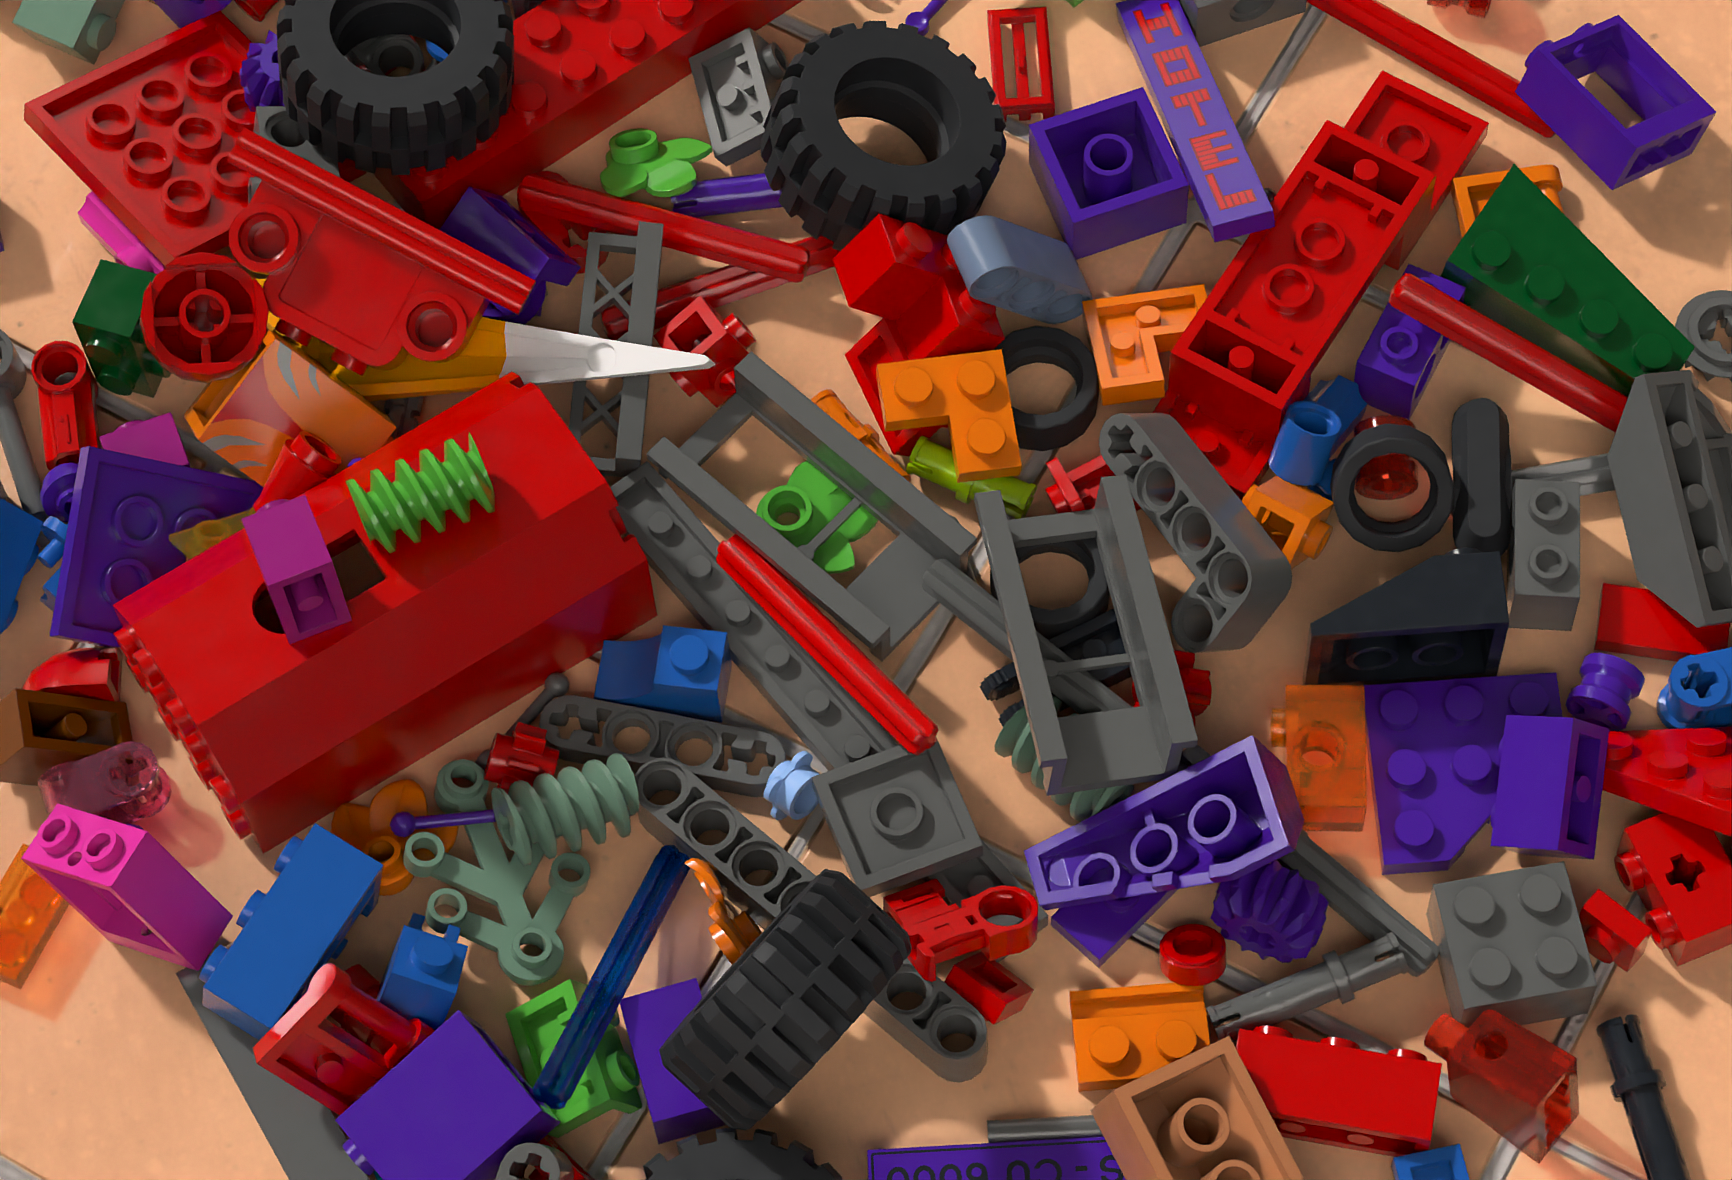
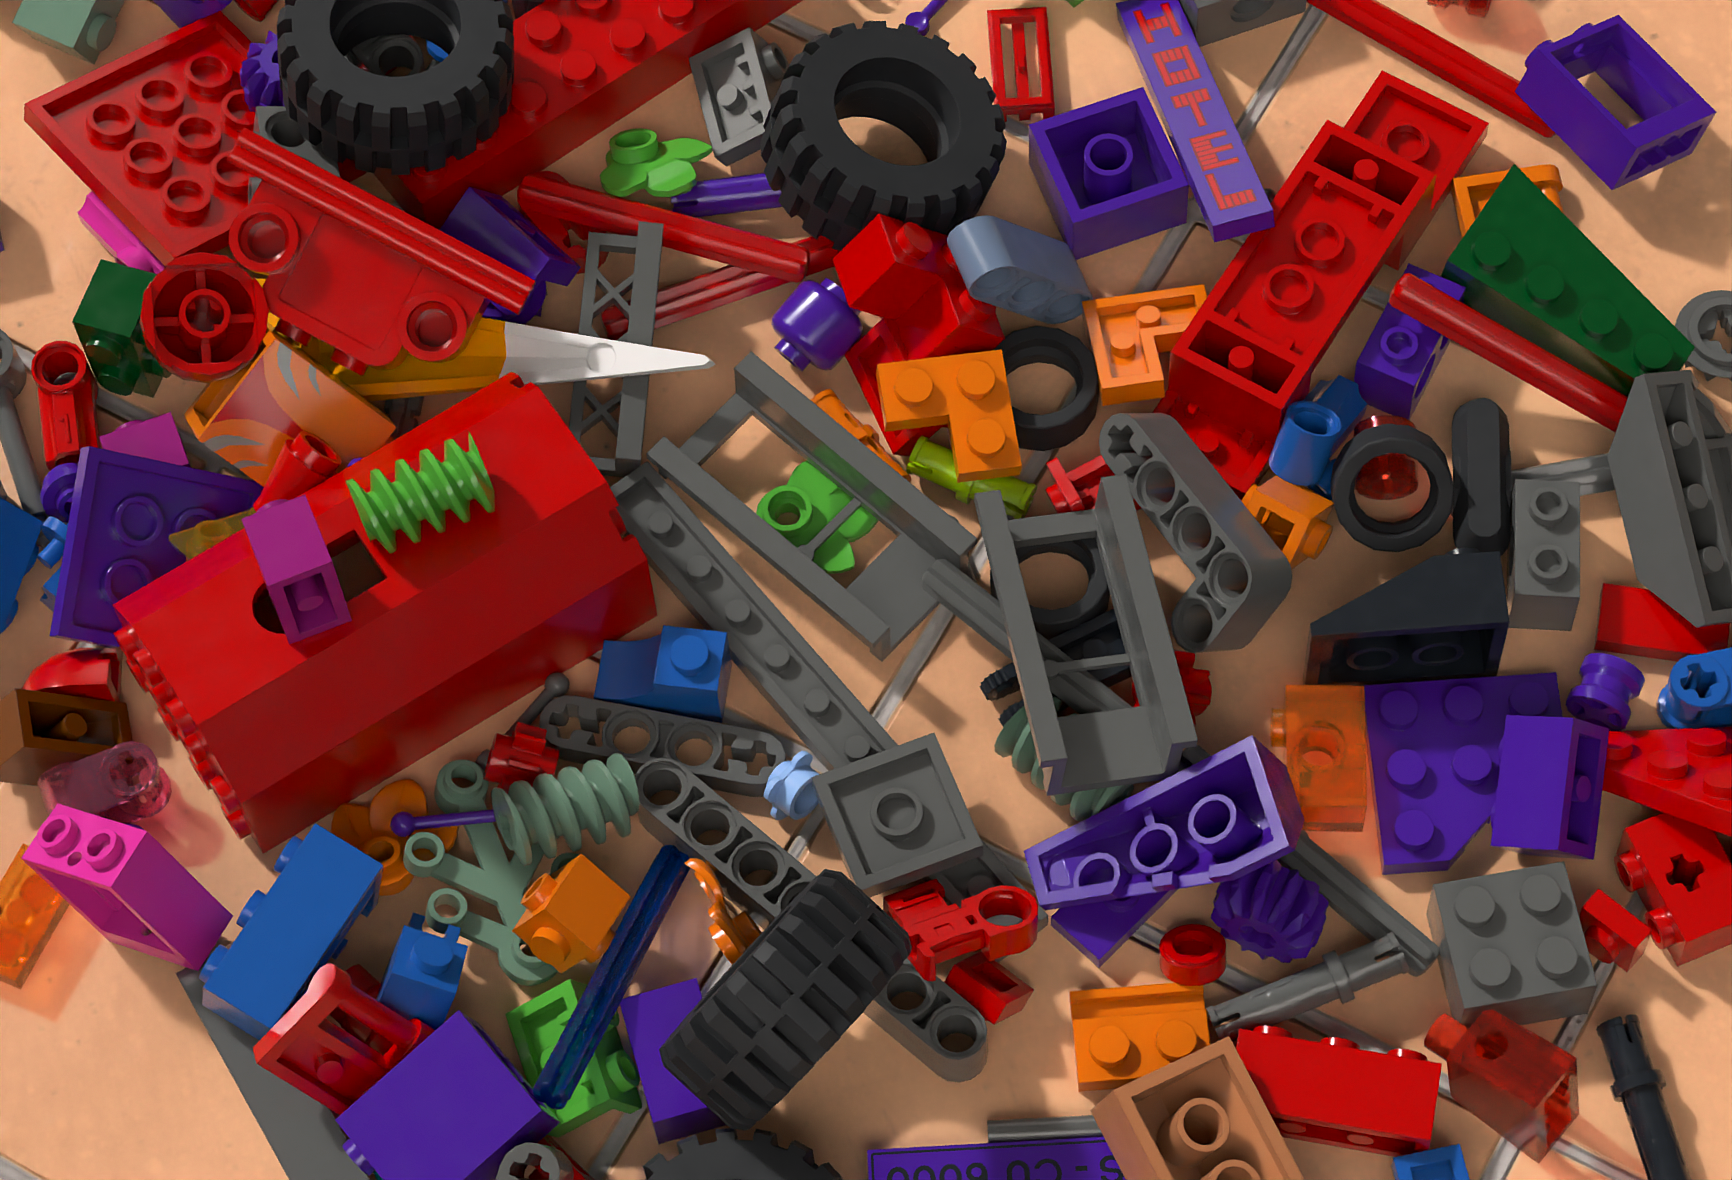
(571, 914): none -> orange brick
(705, 332): red brick -> none
(816, 325): none -> dark purple head
(828, 645): red axle -> none

